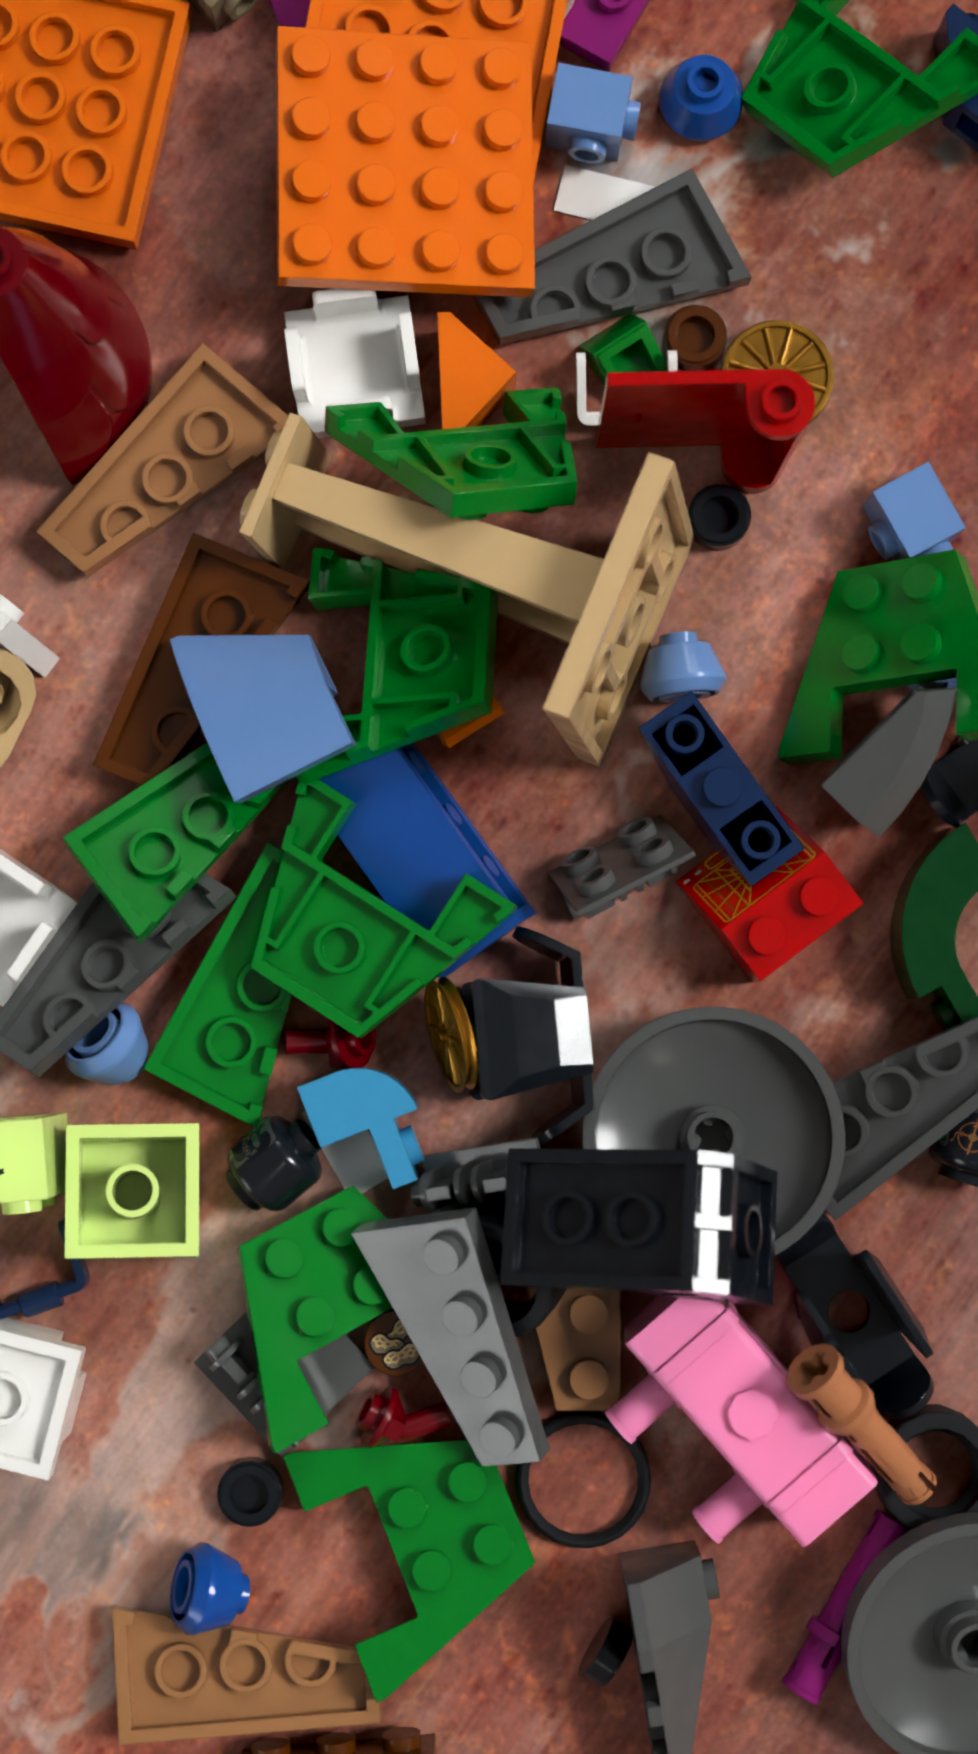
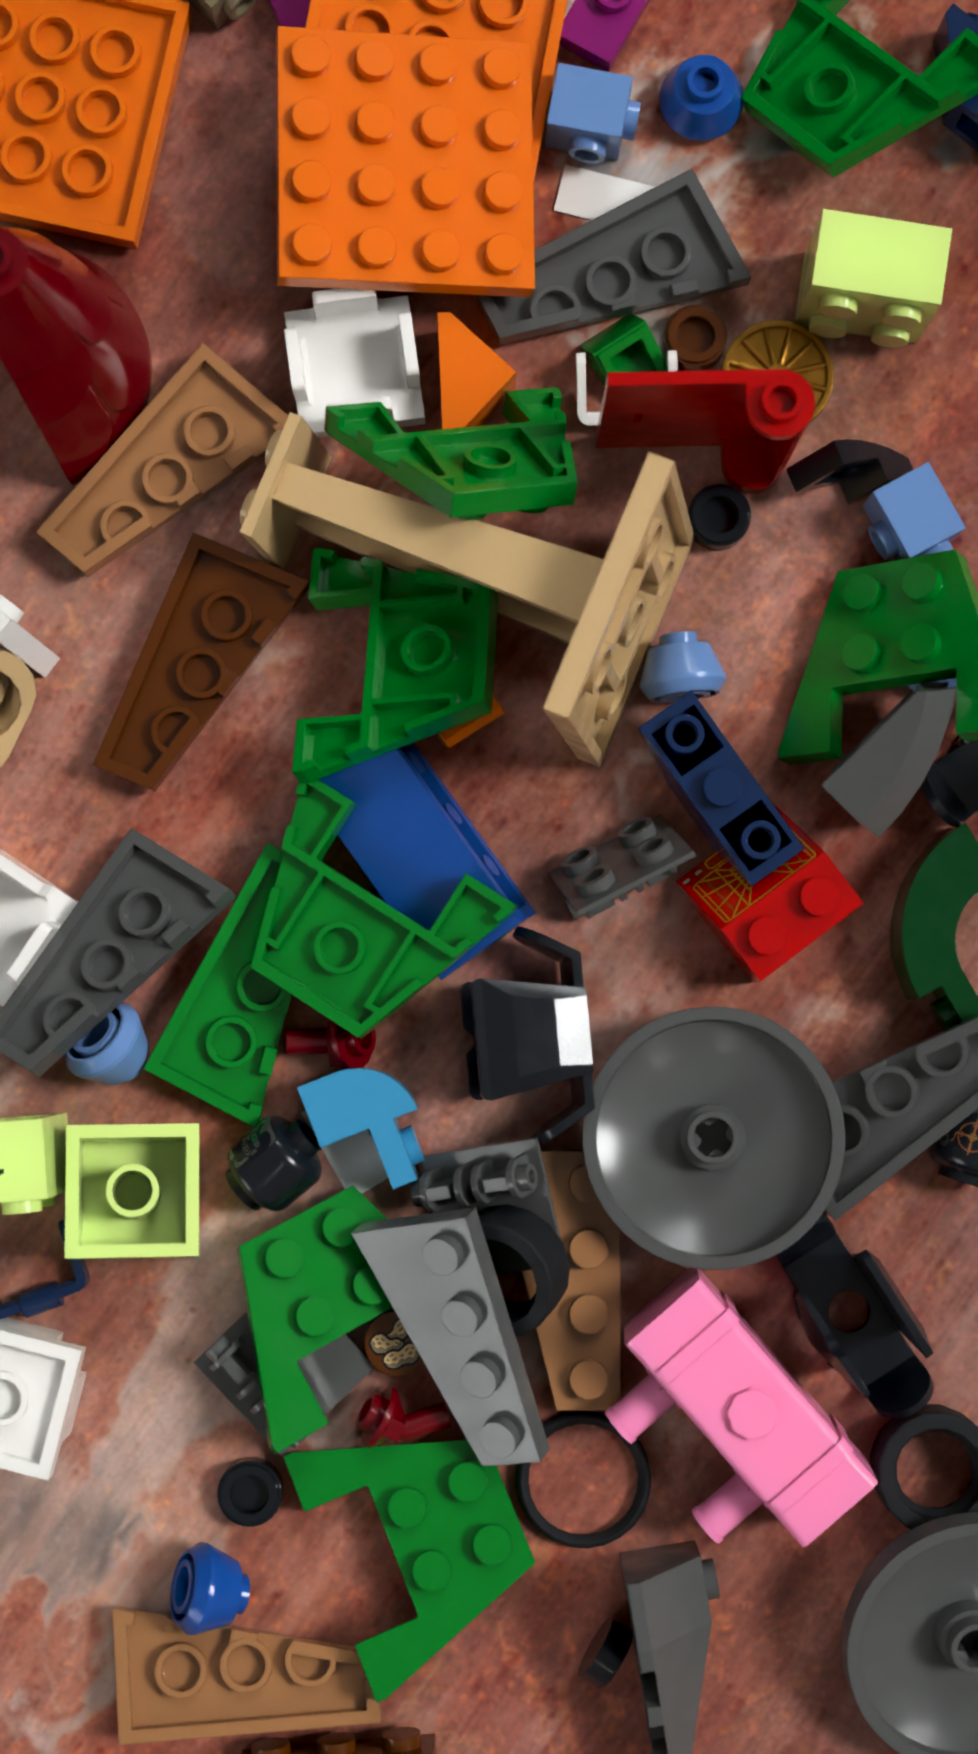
(162, 839): green wing -> none
(262, 706): medium blue slope -> none
(451, 1034): pearl gold wheel -> none
(641, 1223): black bracket -> none
(822, 1647): magenta pin -> none
(848, 1409): nougat pin -> none
(854, 464): none -> black slope
(872, 278): none -> yellowish green brick

